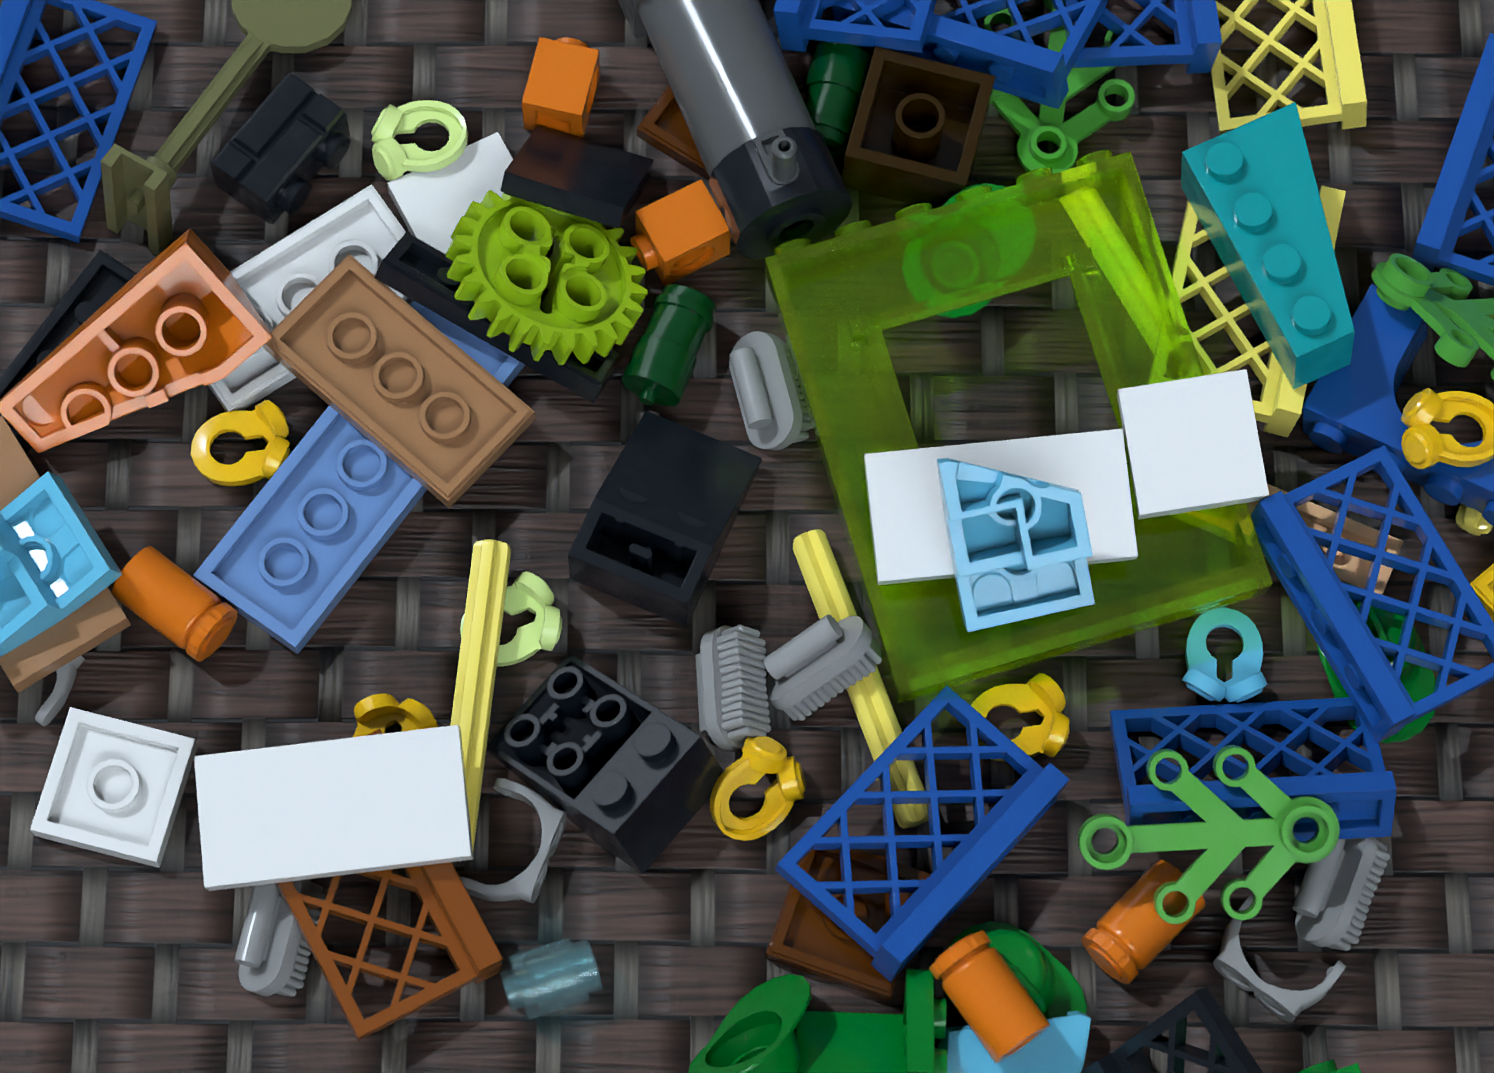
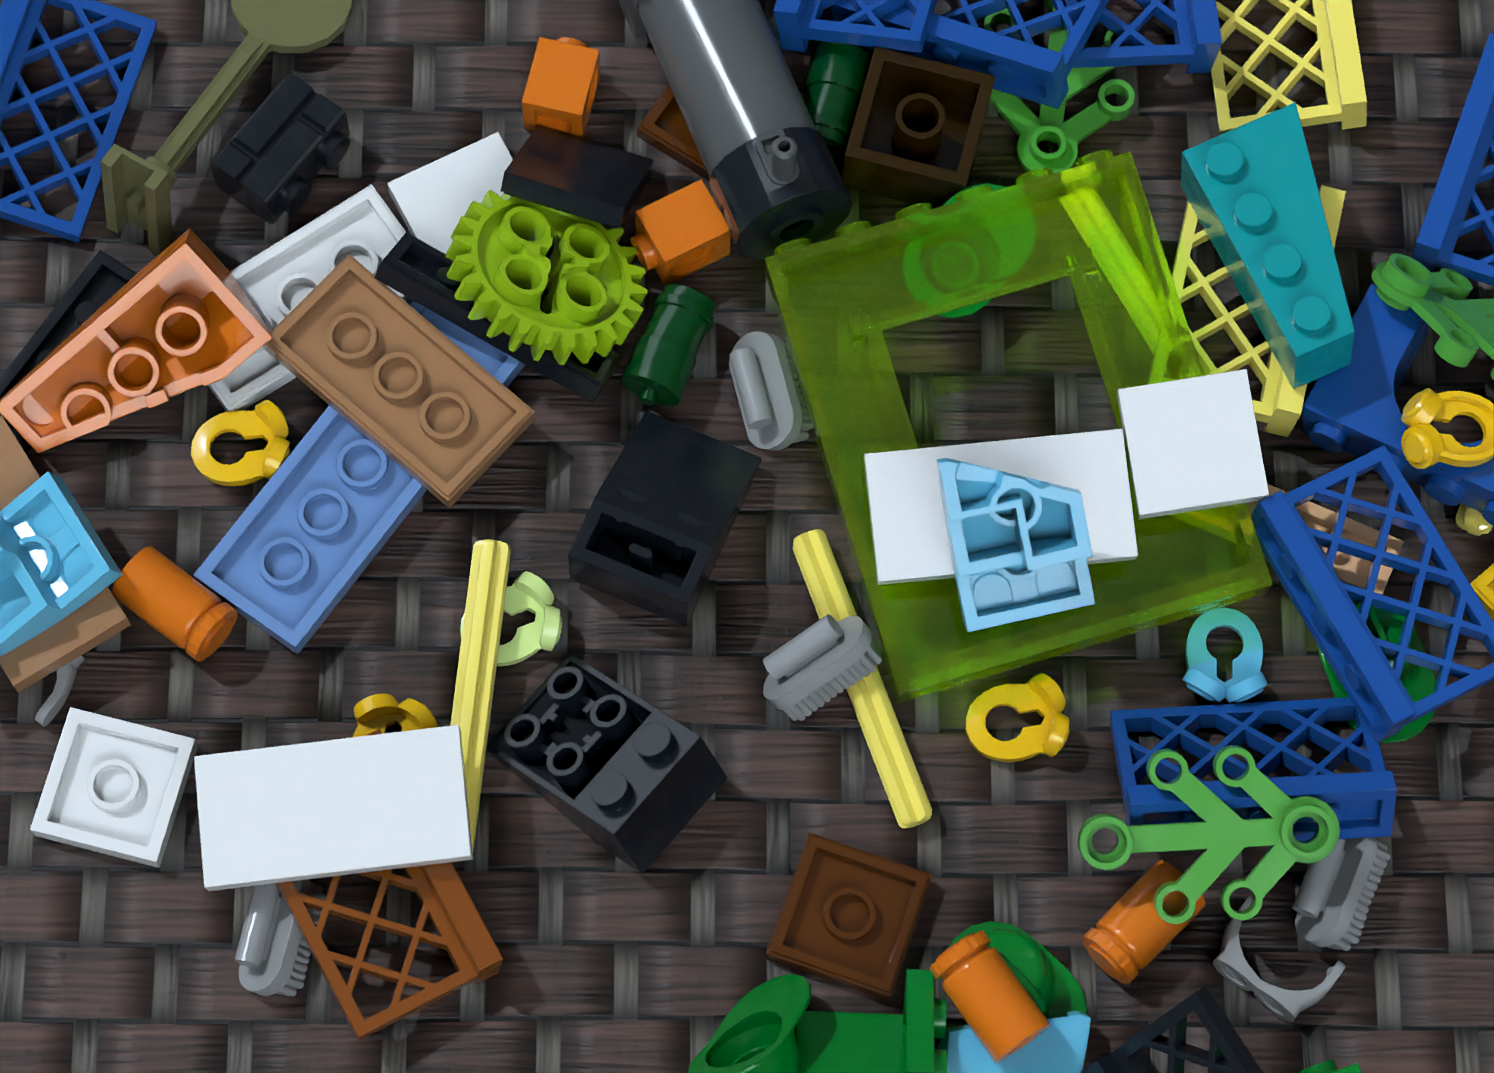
(395, 159): yellowish green piece -> none
(529, 882): light grey cap -> none
(551, 977): clear light blue brick -> none
(732, 686): light grey piece -> none
(759, 757): yellow piece -> none
(963, 869): blue fence -> none

